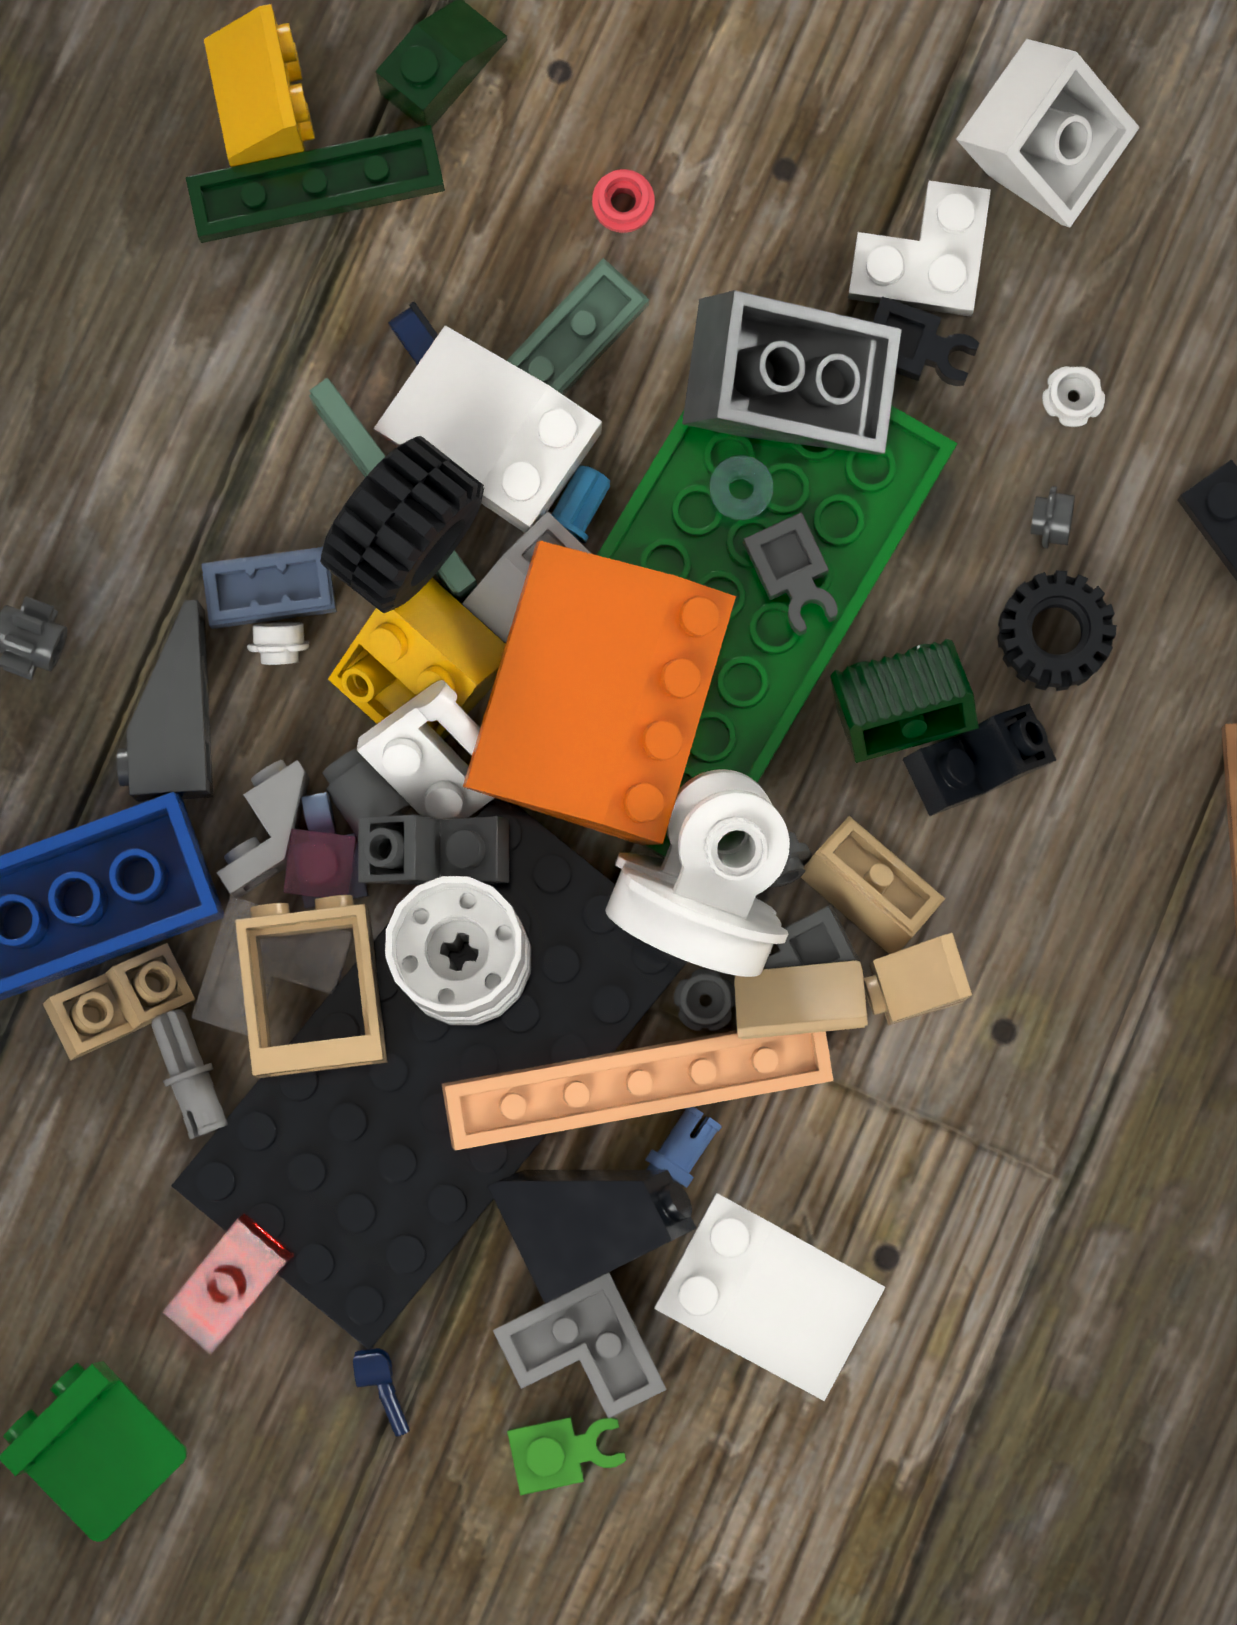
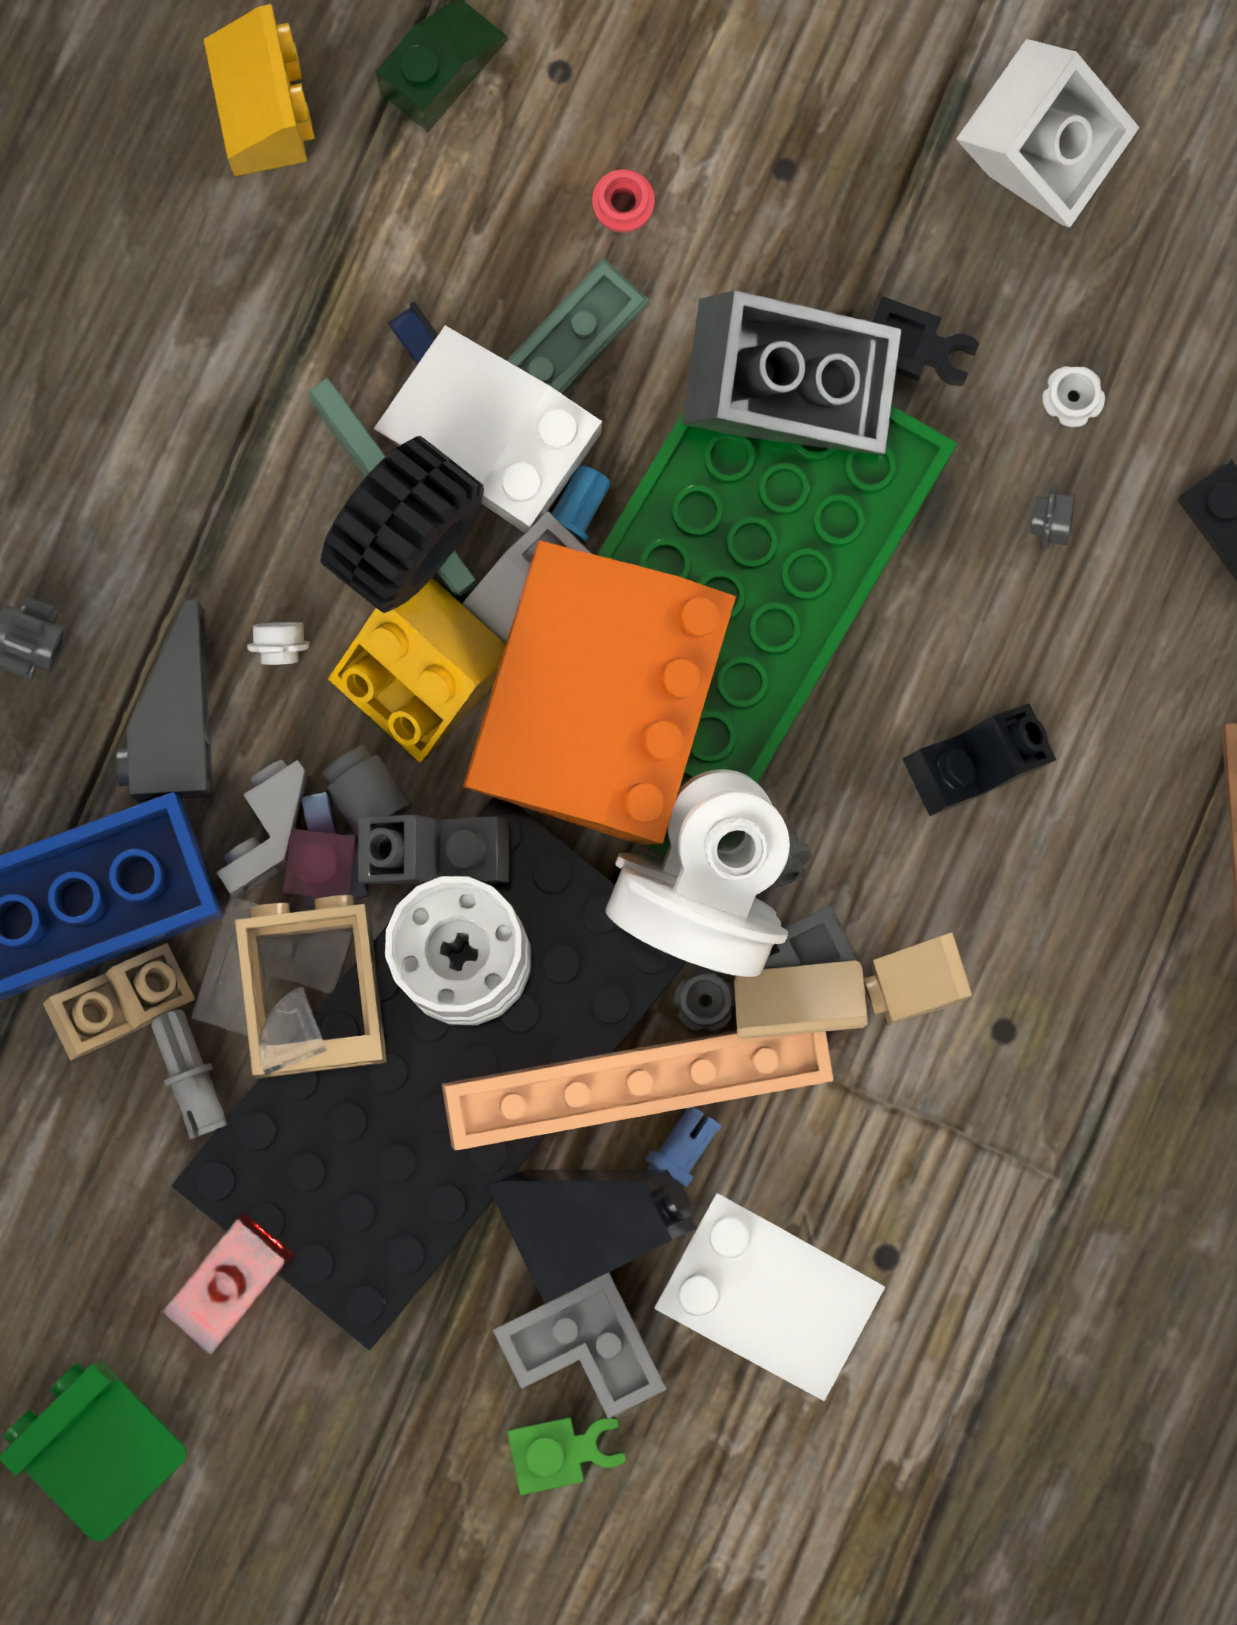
(267, 588): sand blue plate -> none
(289, 1033): none -> clear tile
(315, 184): dark green plate -> none
(375, 1368): dark blue hand -> none
(419, 760): white plate -> none
(741, 468): clear light blue plate -> none
(789, 564): dark grey plate -> none
(871, 886): tan slope -> none
(904, 700): dark green brick -> none
(938, 269): white plate -> none
(1056, 592): black tyre -> none

